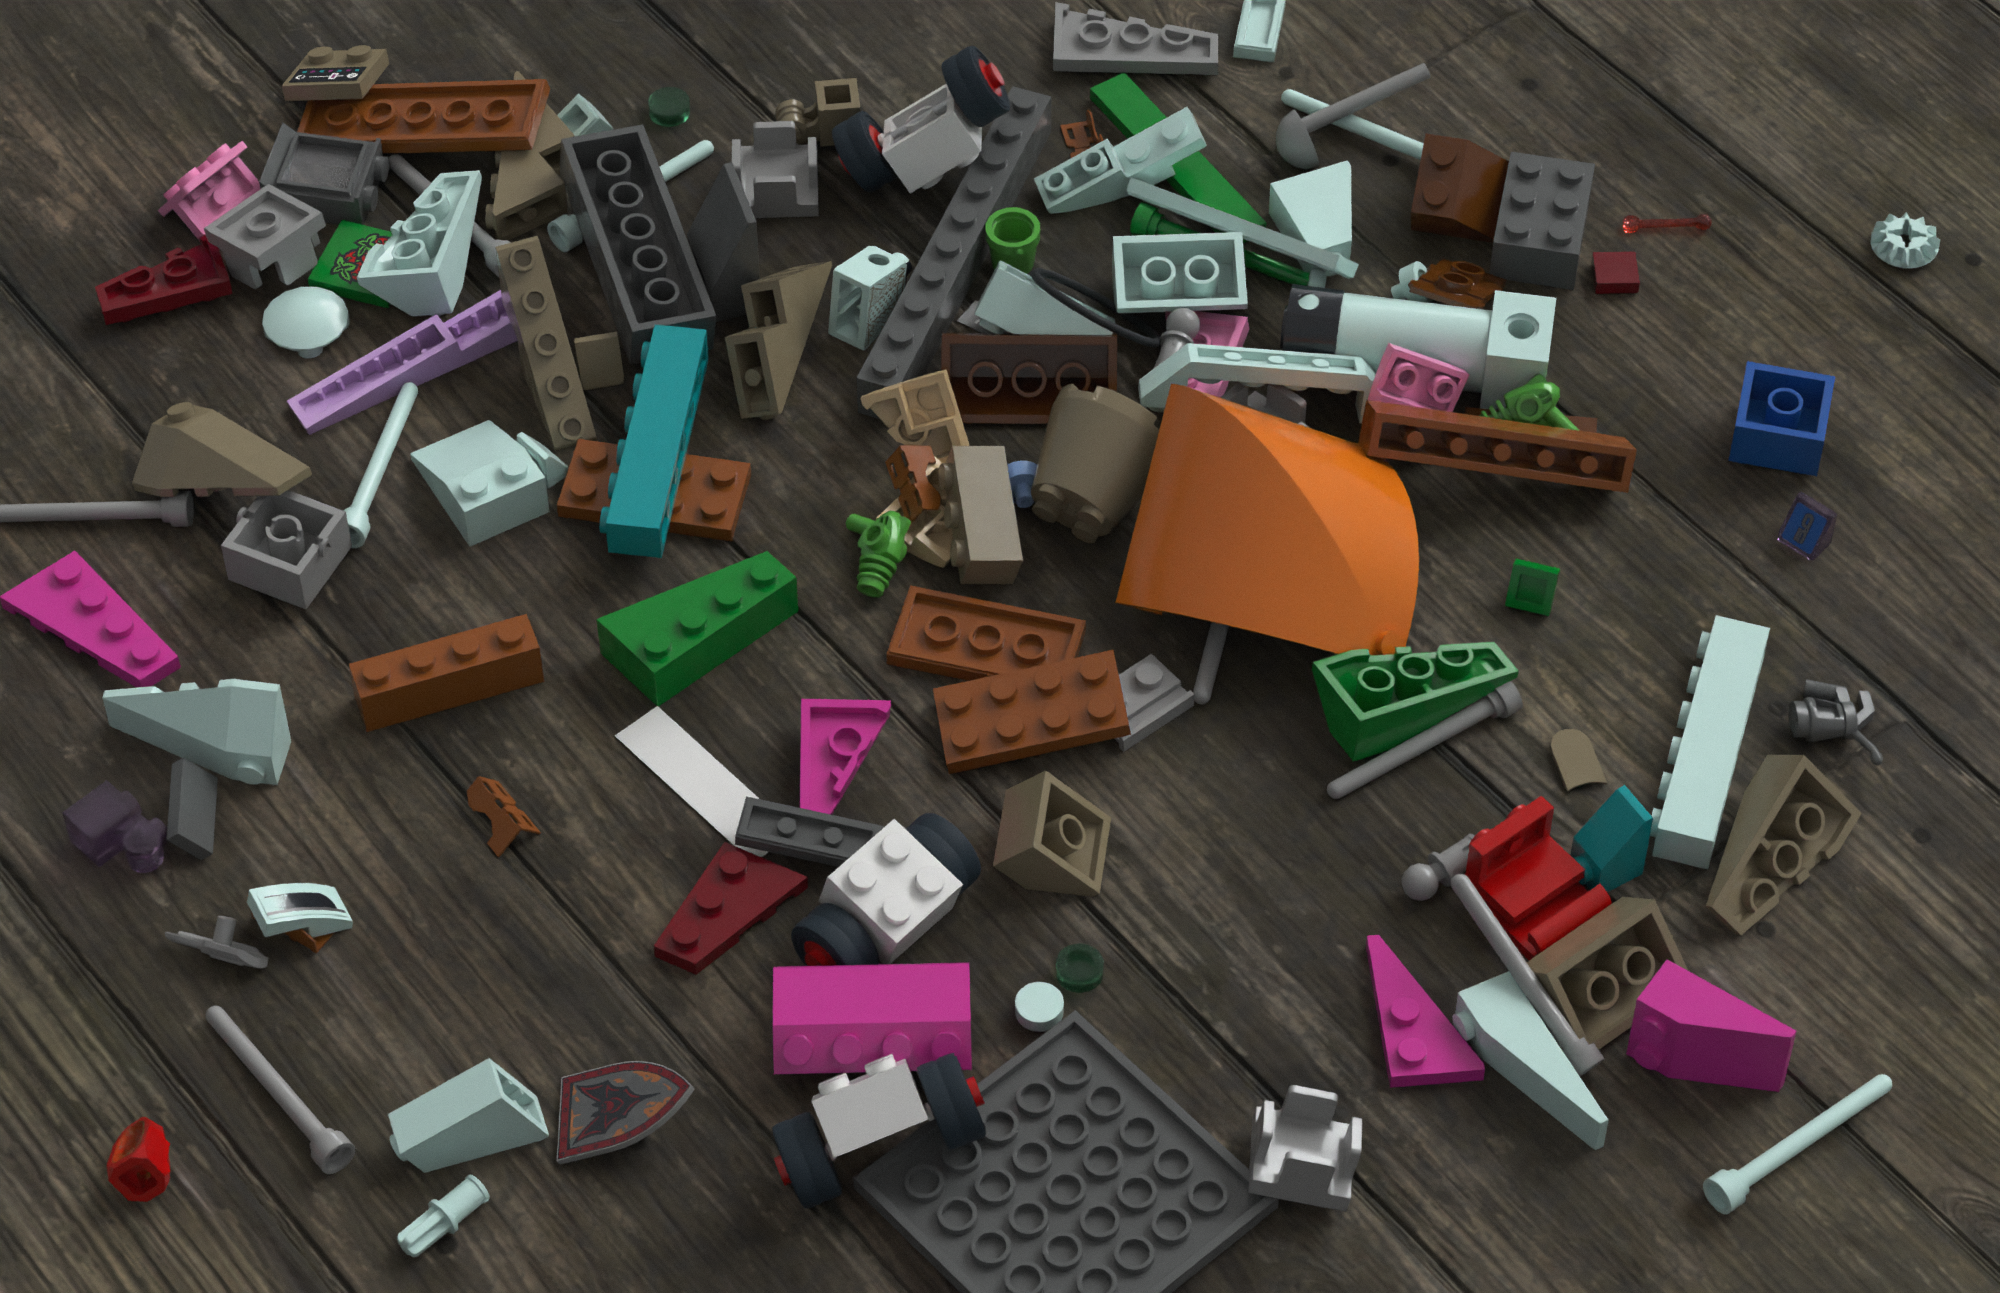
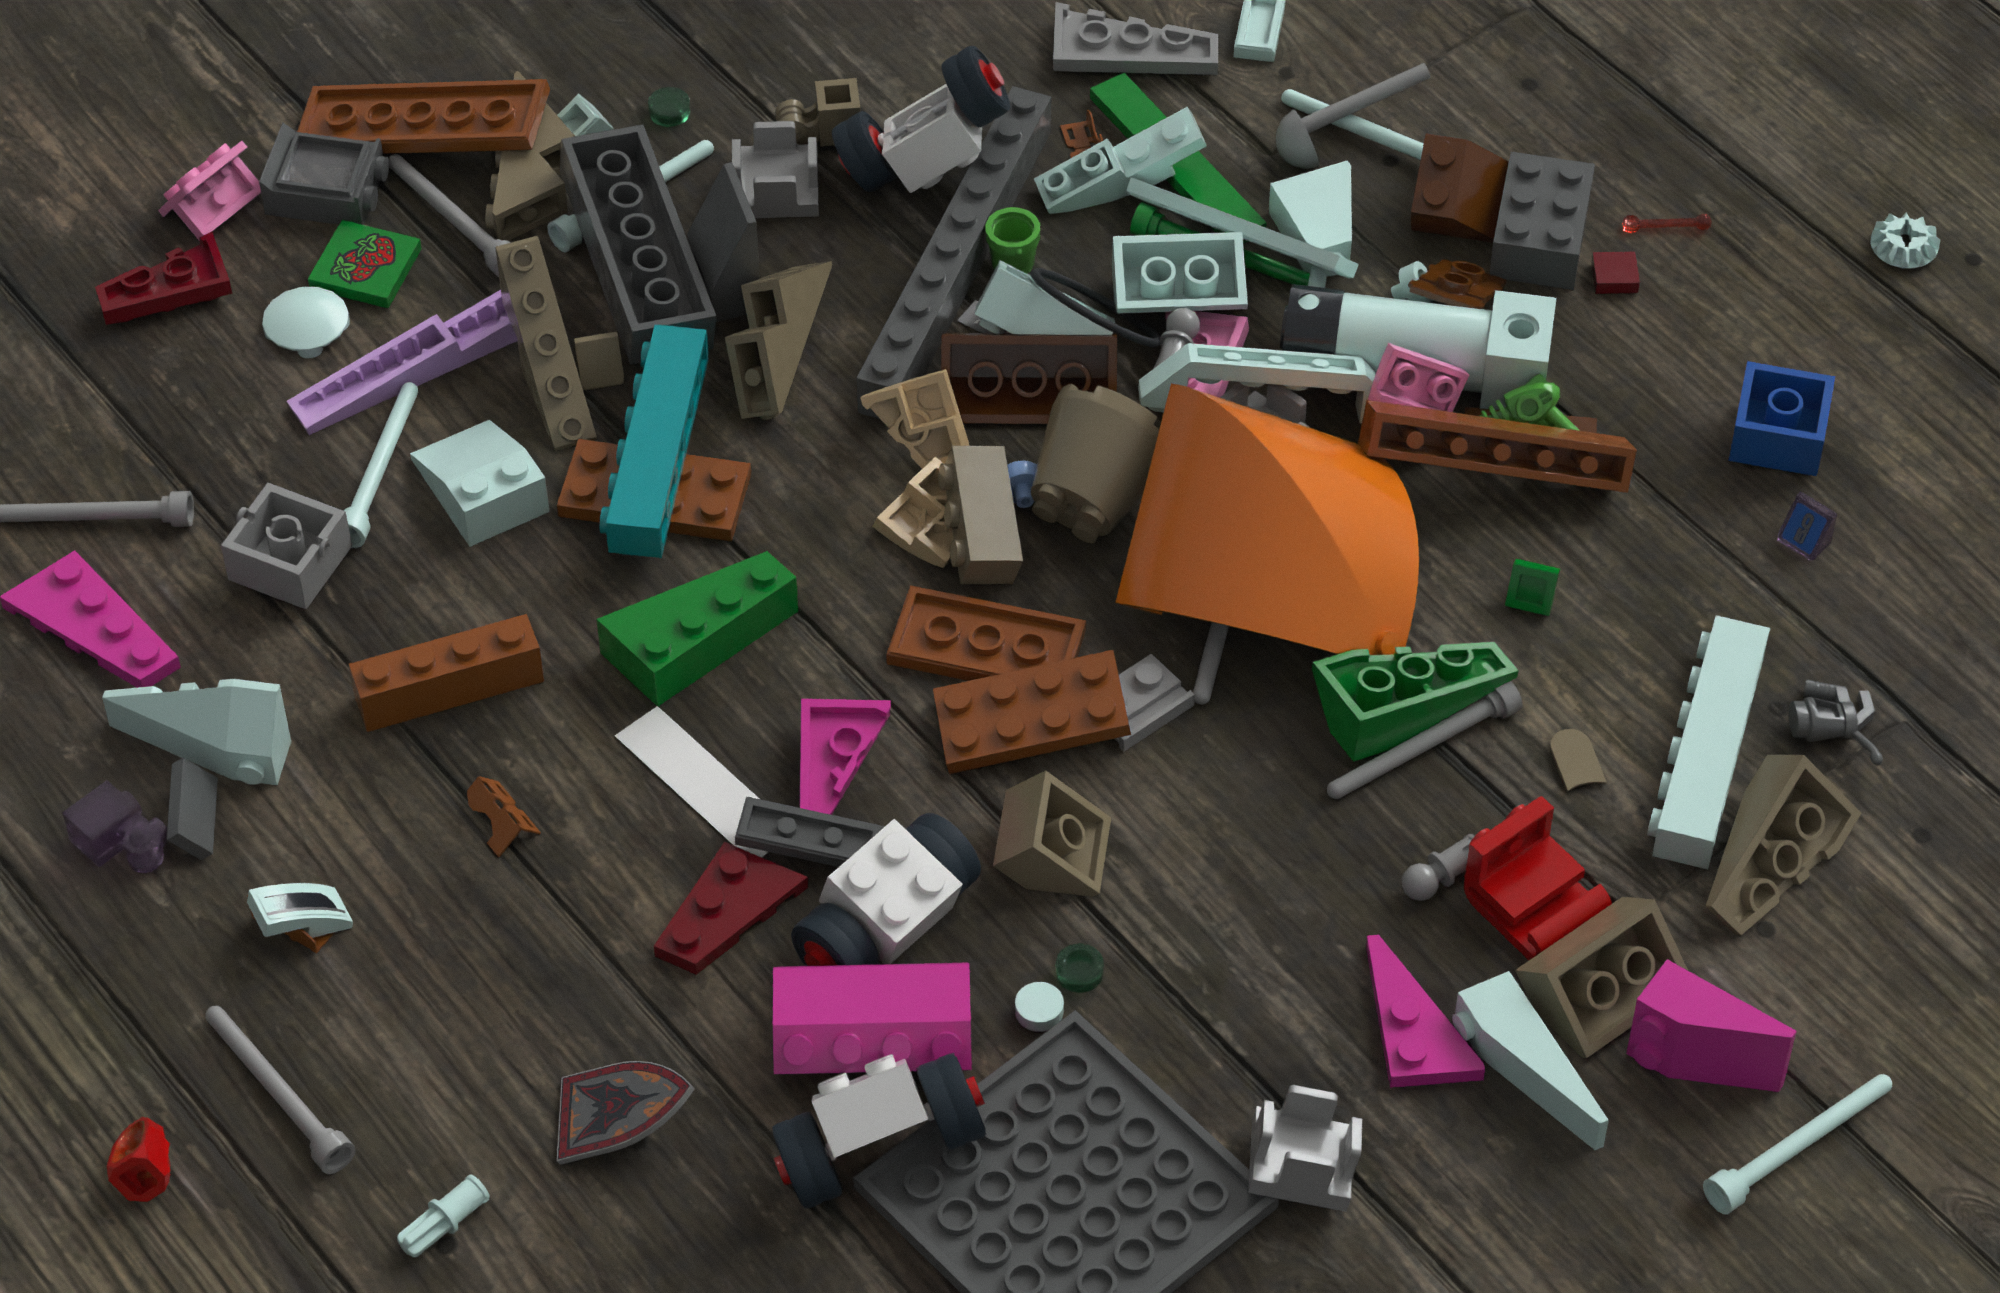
(212, 453): dark tan wedge -> none
(221, 945): light grey piece -> none
(267, 231): light grey panel -> none
(335, 74): dark tan plate -> none
(428, 253): light aqua wedge -> none
(467, 1119): light aqua slope -> none
(547, 462): light aqua slope -> none
(866, 294): light aqua torso -> none
(881, 549): bright green piece -> none
(917, 460): dark orange piece -> none
(1578, 1051): light grey piece -> none
(1613, 841): teal slope -> none

